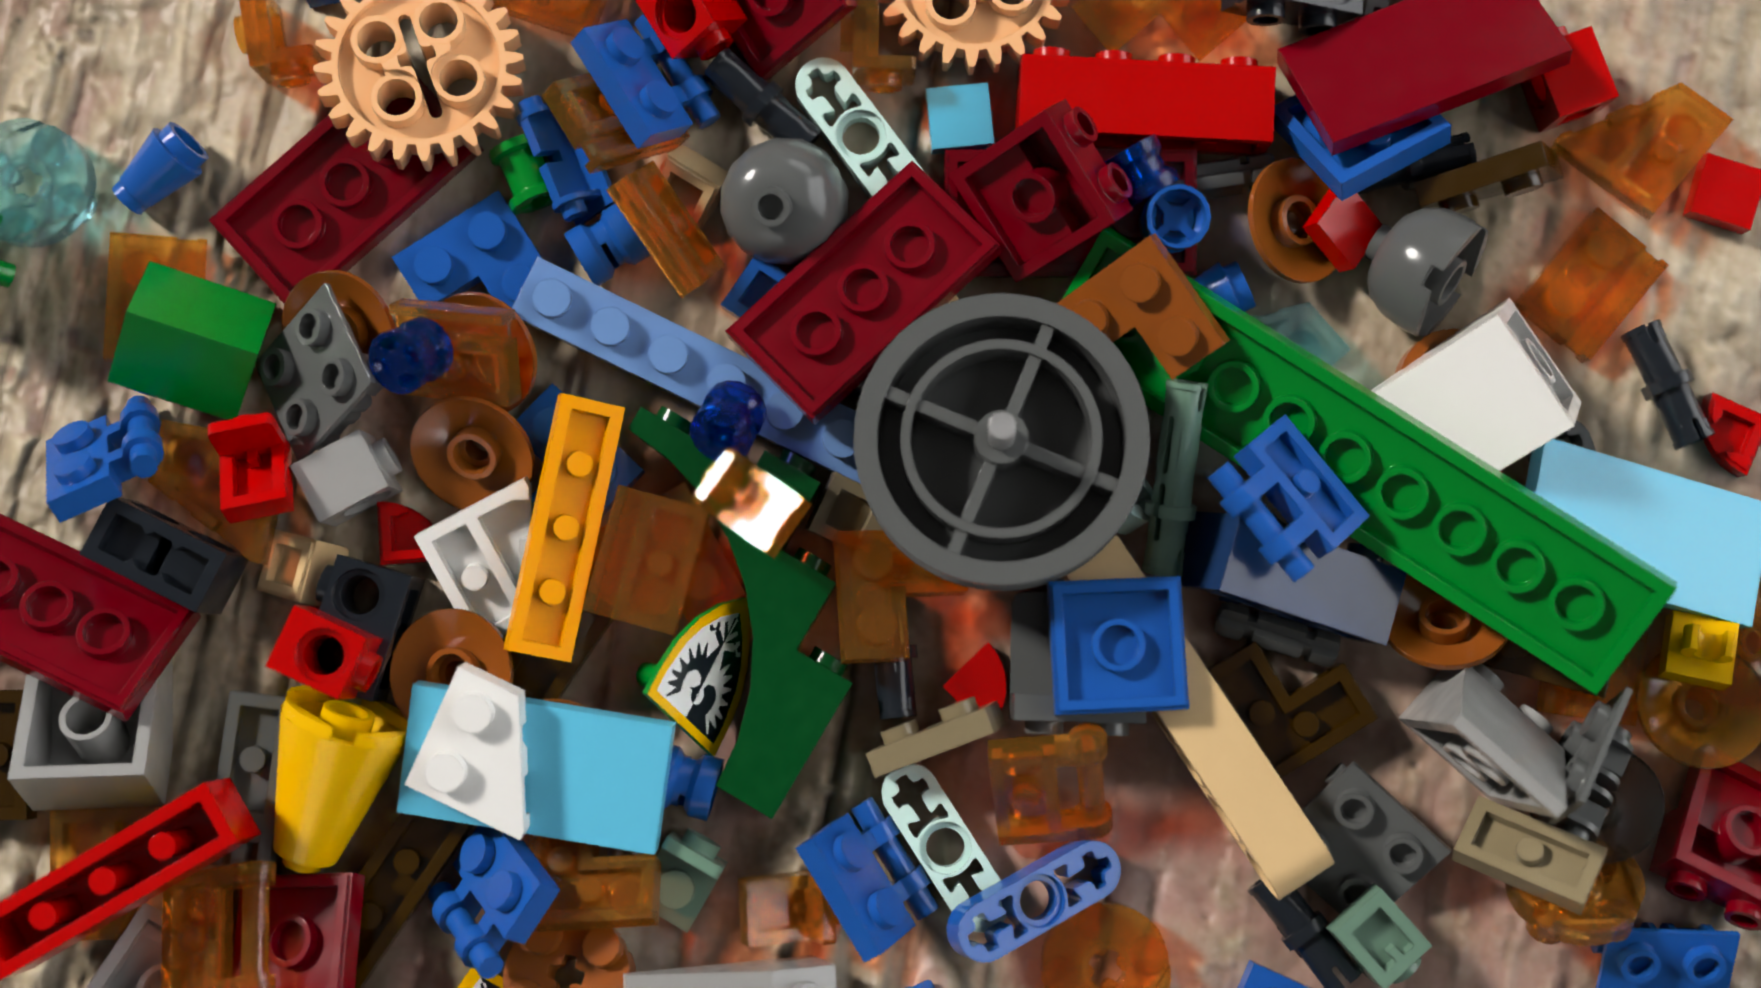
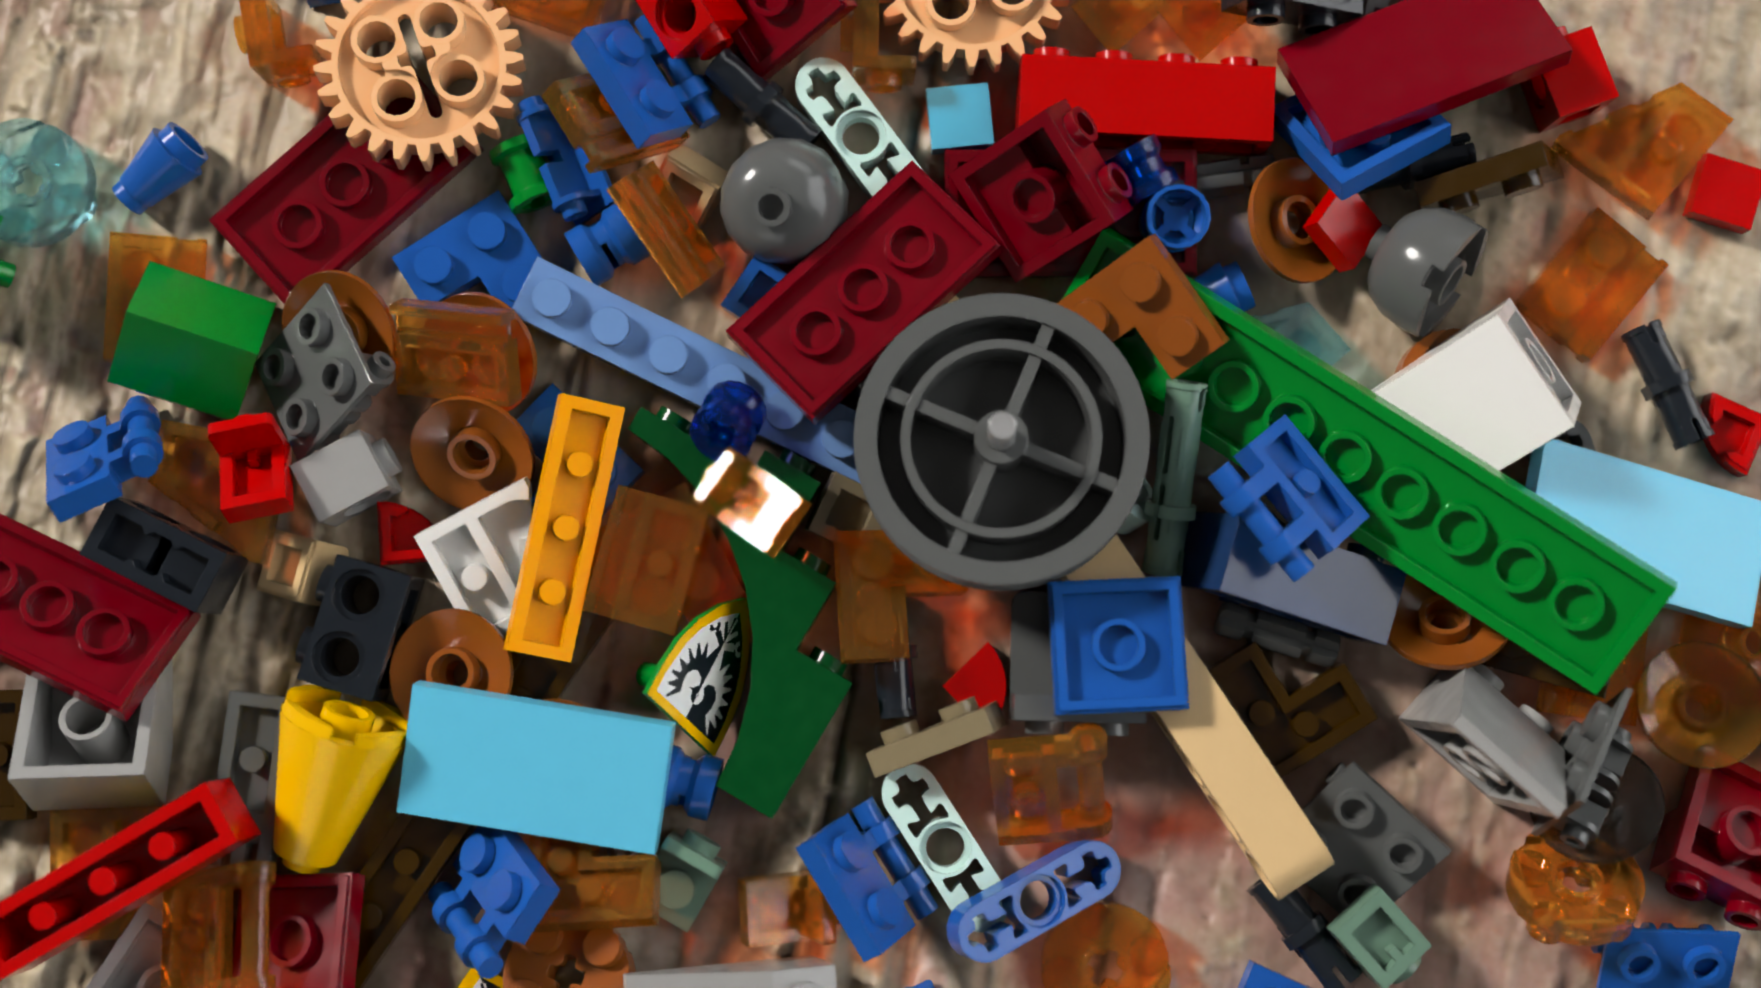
(298, 649): red brick -> none
(410, 355): clear blue wheel -> none
(477, 752): white wing -> none
(1529, 854): dark tan plate -> none
(1698, 650): yellow tile -> none

